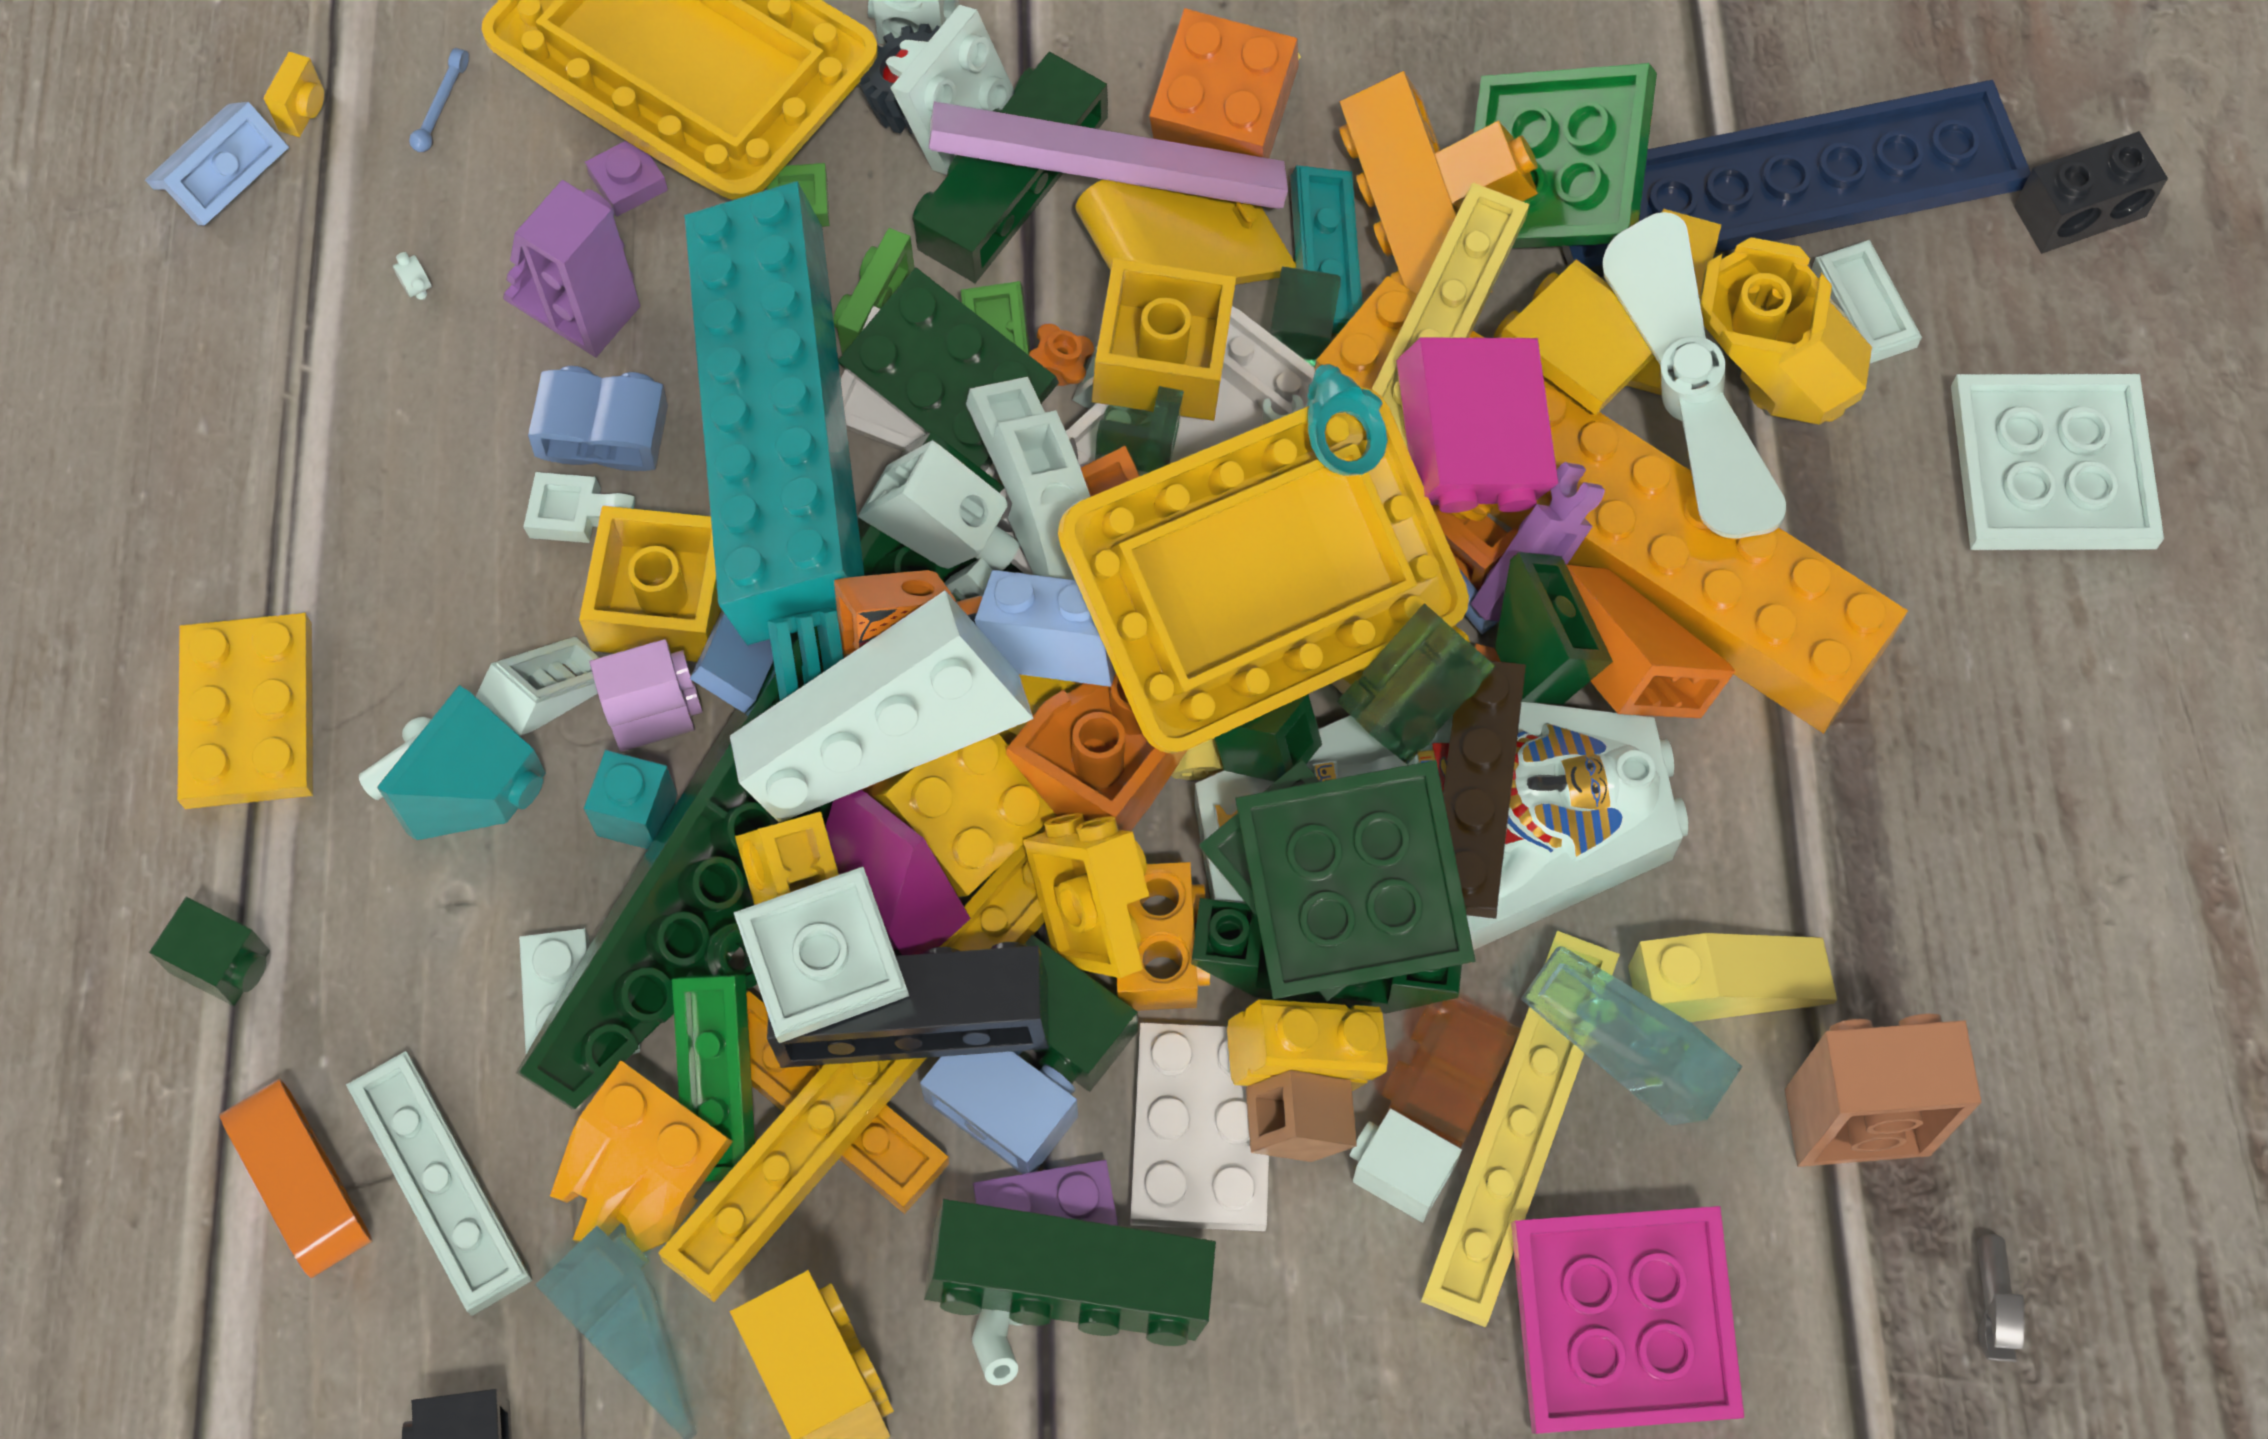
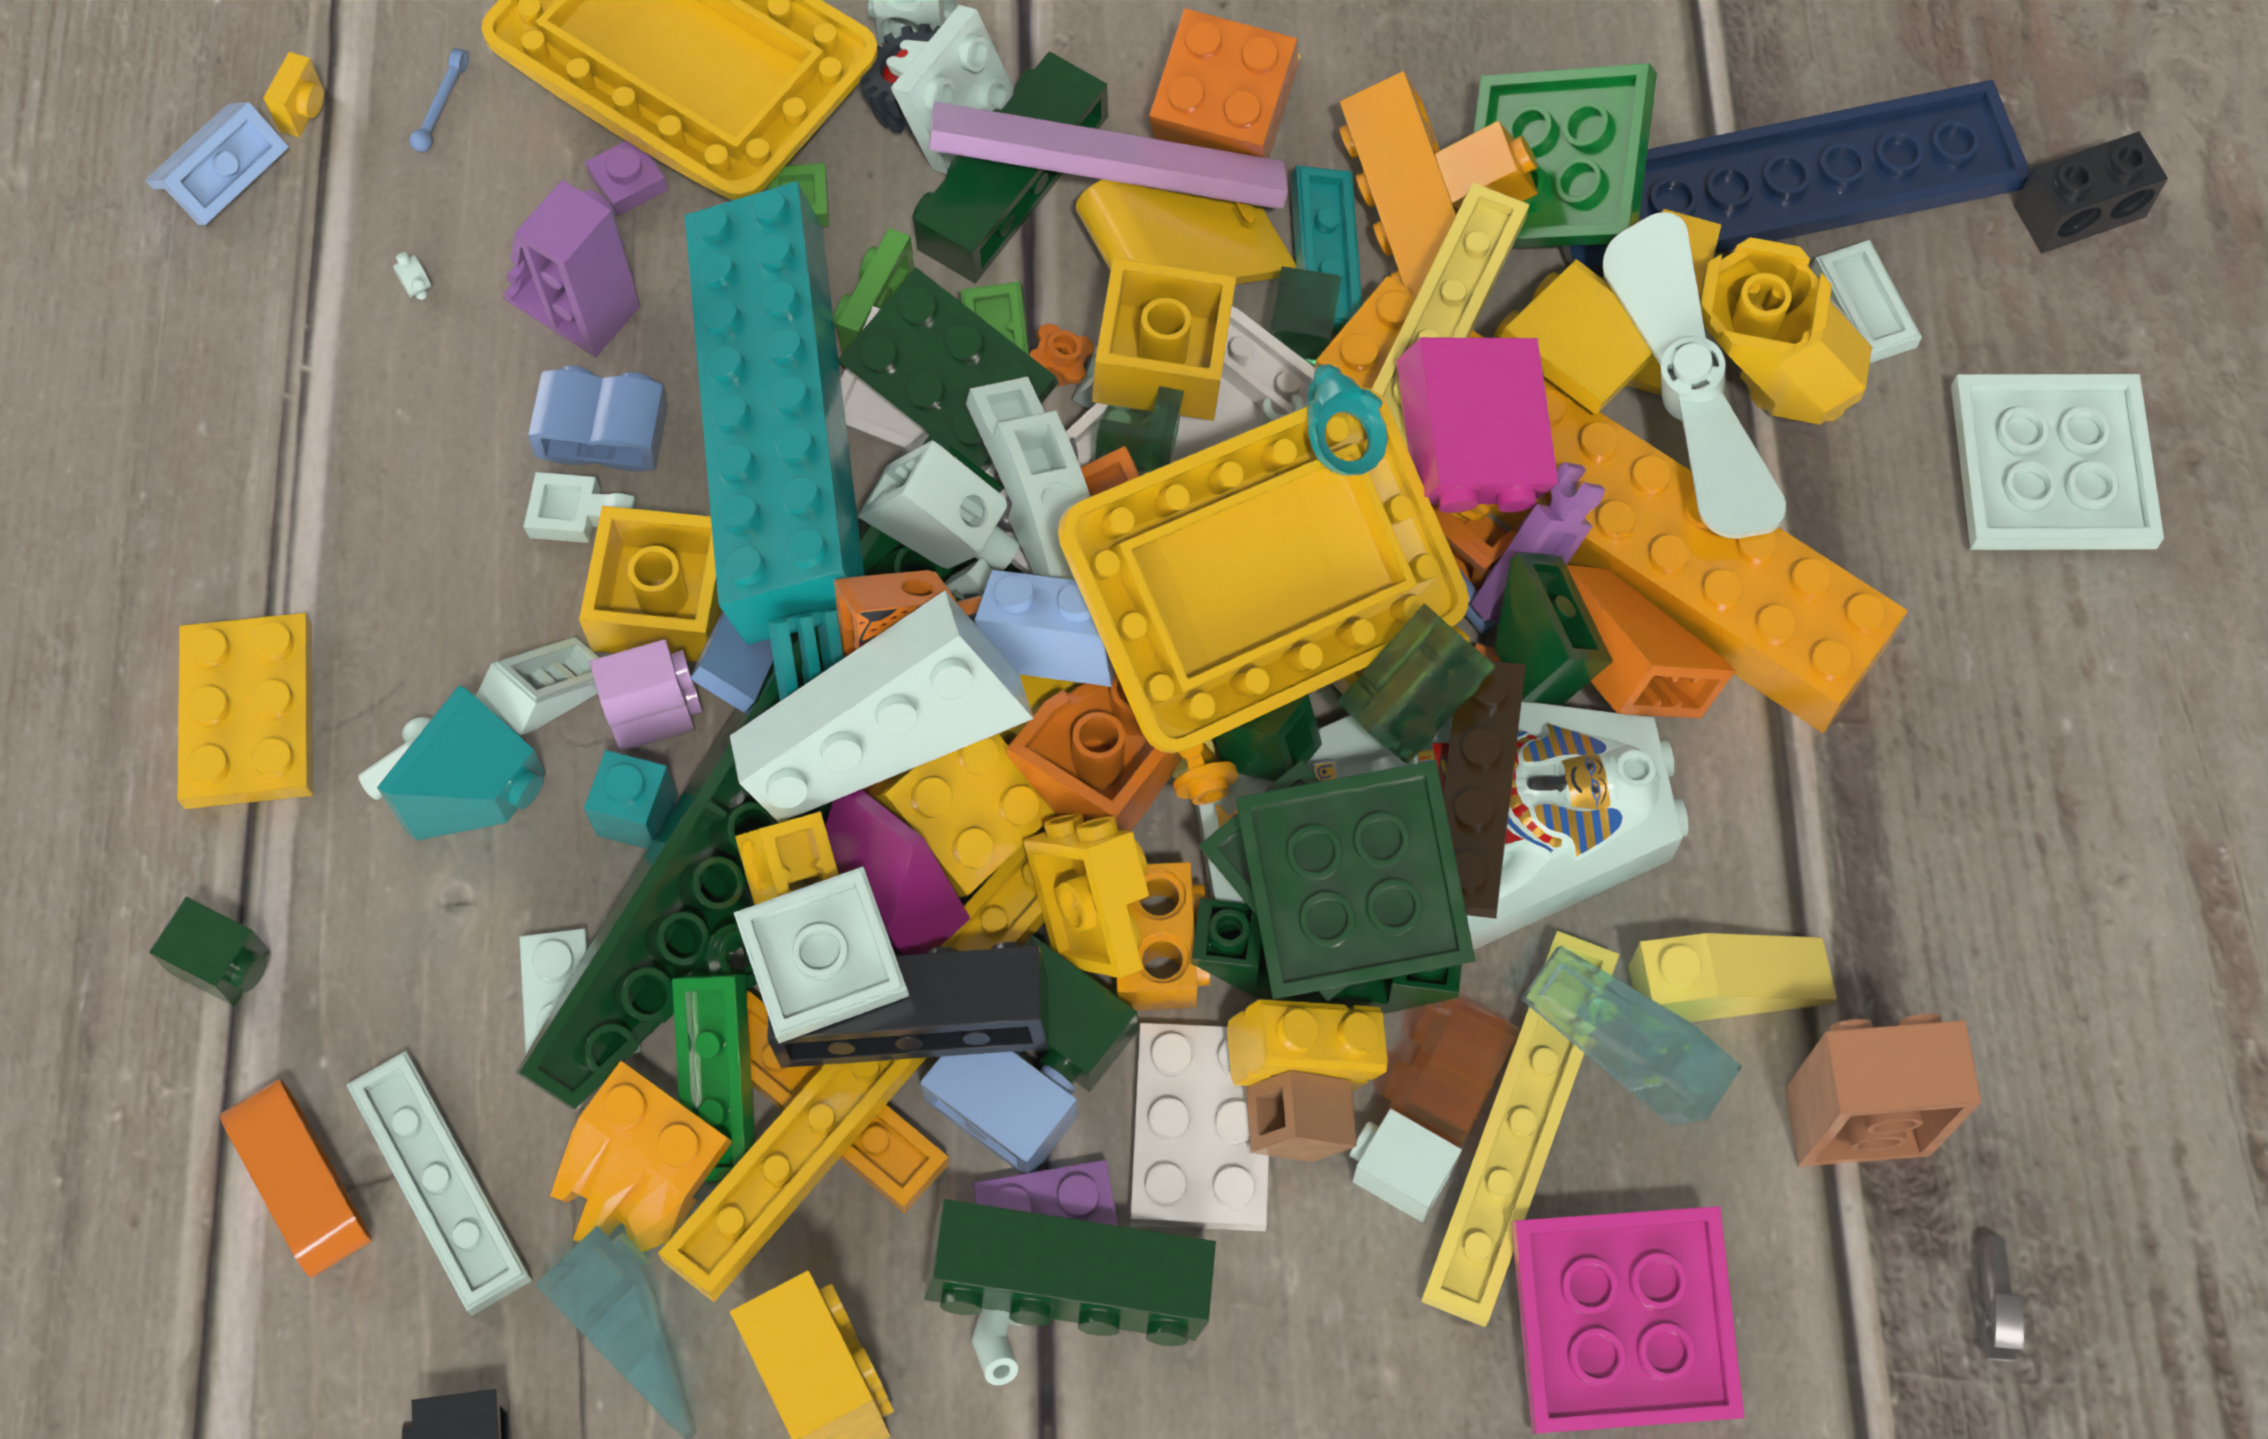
(1206, 779): none -> light orange plate

